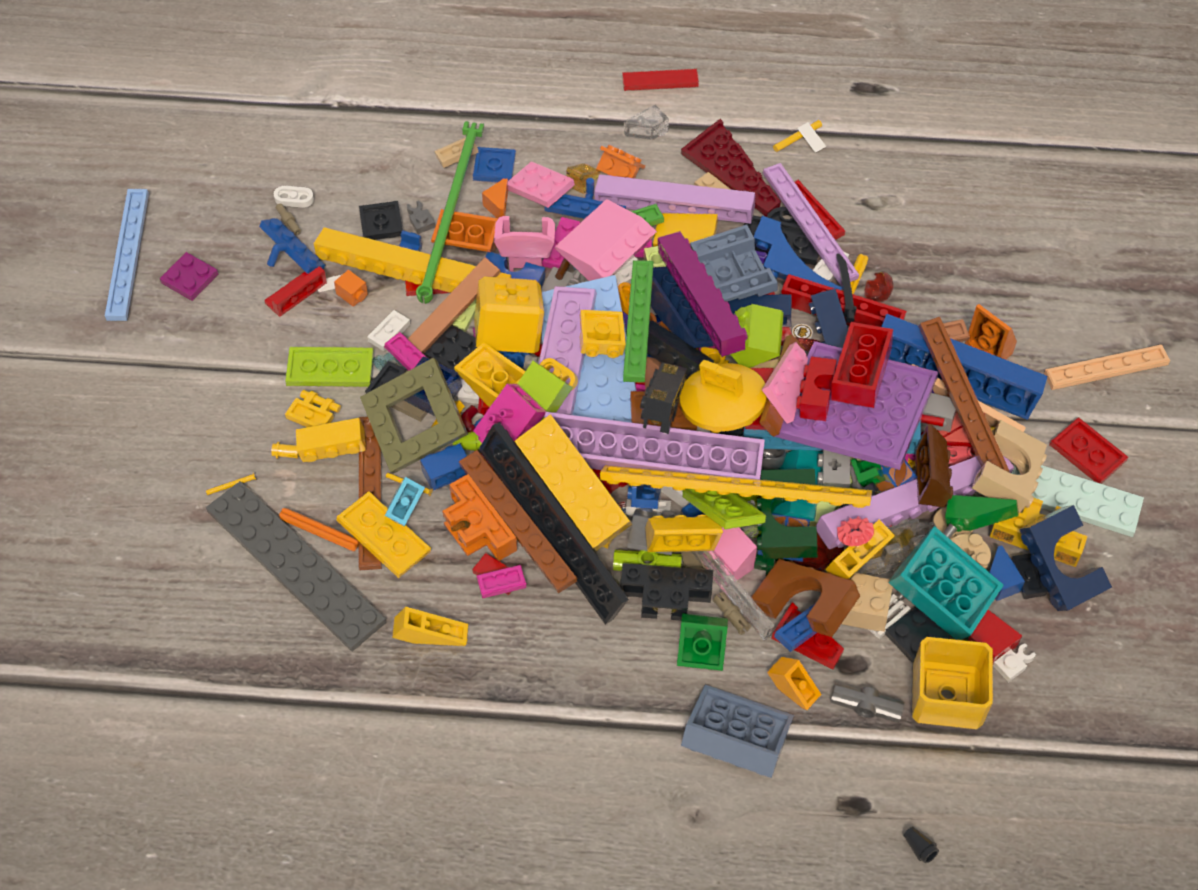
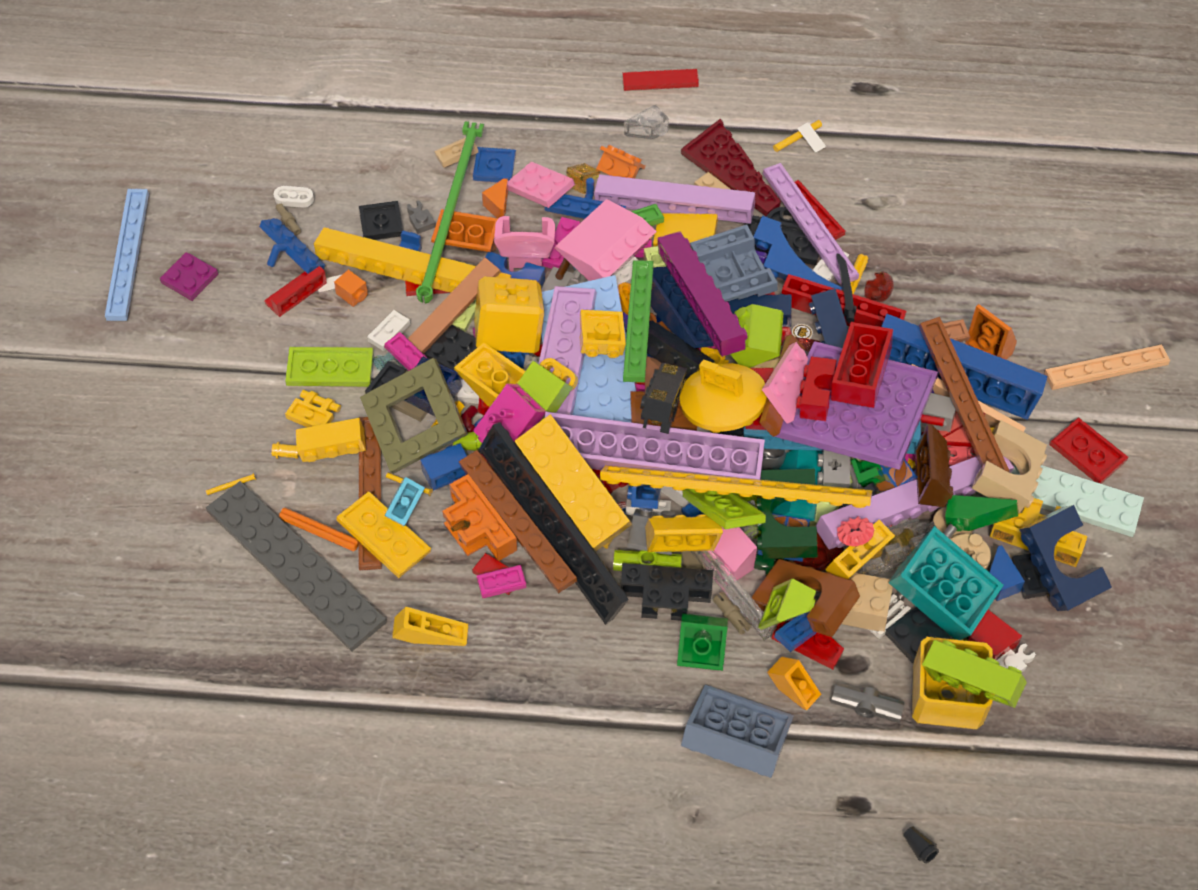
(787, 602): none -> lime slope
(974, 673): none -> lime wedge

